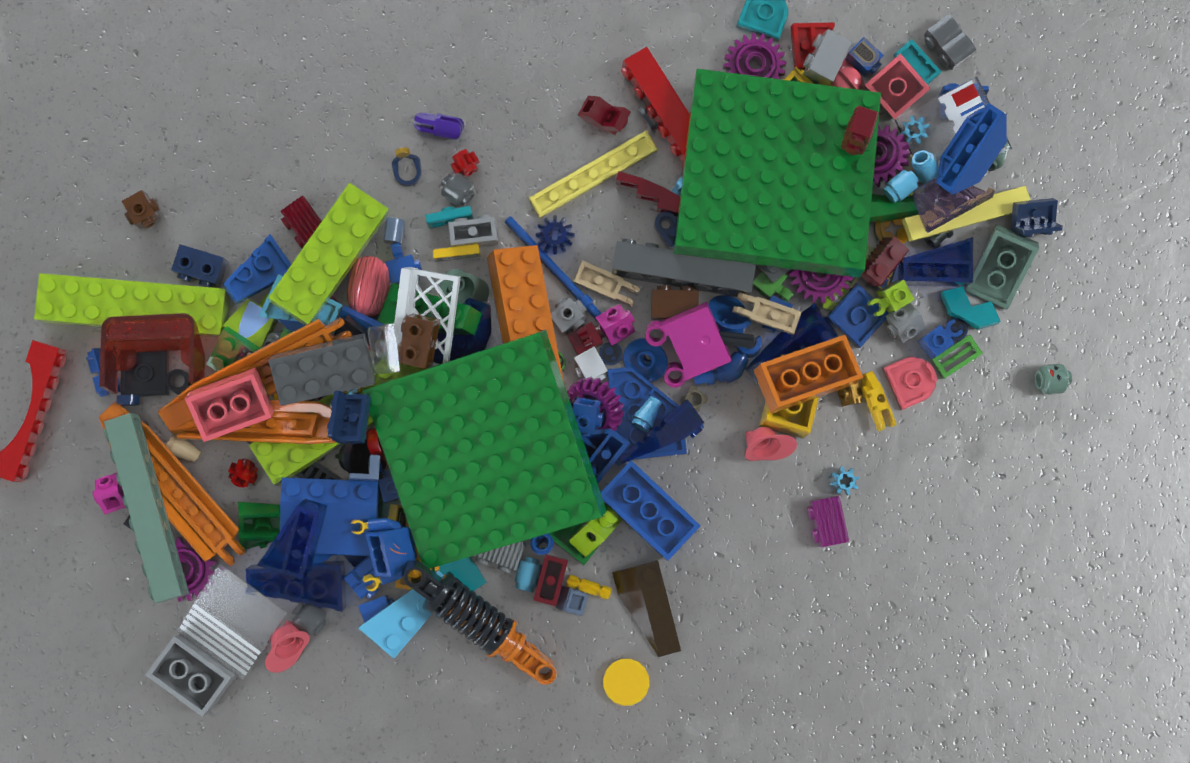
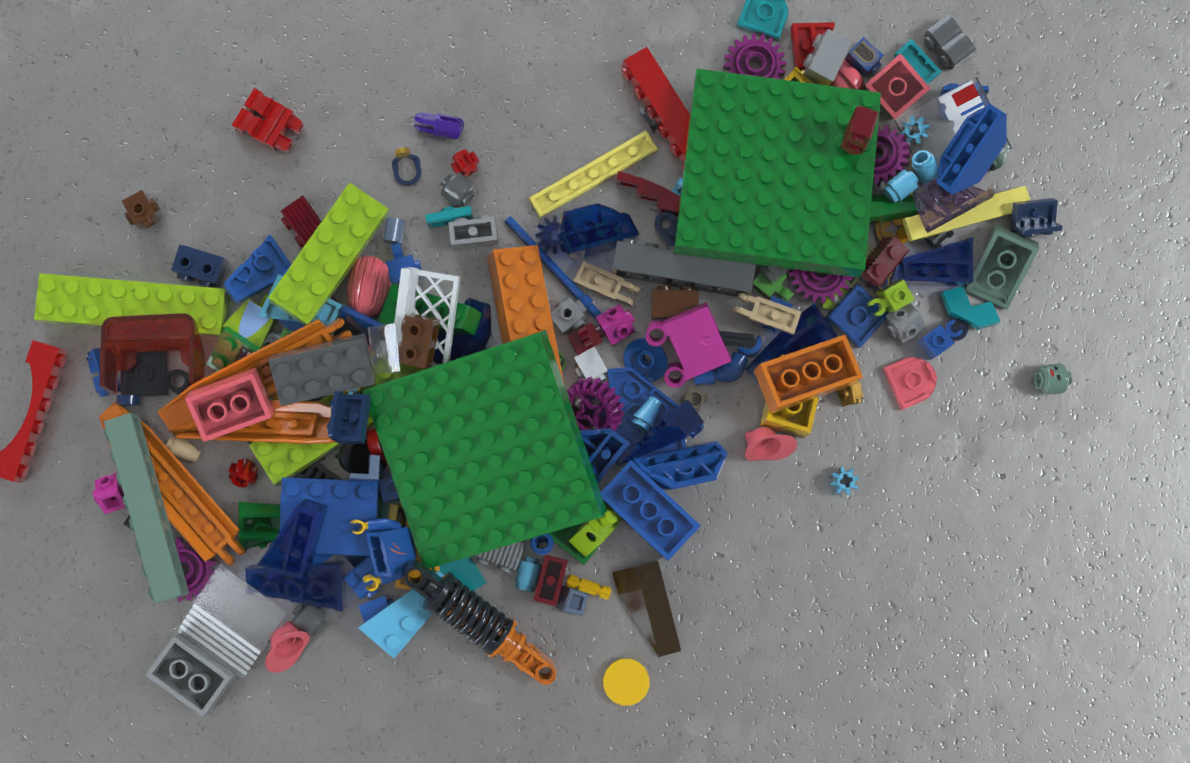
(273, 127): none -> red hips
(458, 252): yellow tile -> none
(469, 286): sand green piece -> none
(587, 415): blue brick -> none
(594, 230): none -> clear blue wedge
(604, 115): dark red brick -> none
(610, 354): tile -> none
(684, 466): none -> blue wedge
(722, 307): blue piece -> none
(828, 521): magenta brick -> none
(877, 401): yellow hinge -> none
(940, 367): bright green tile -> none

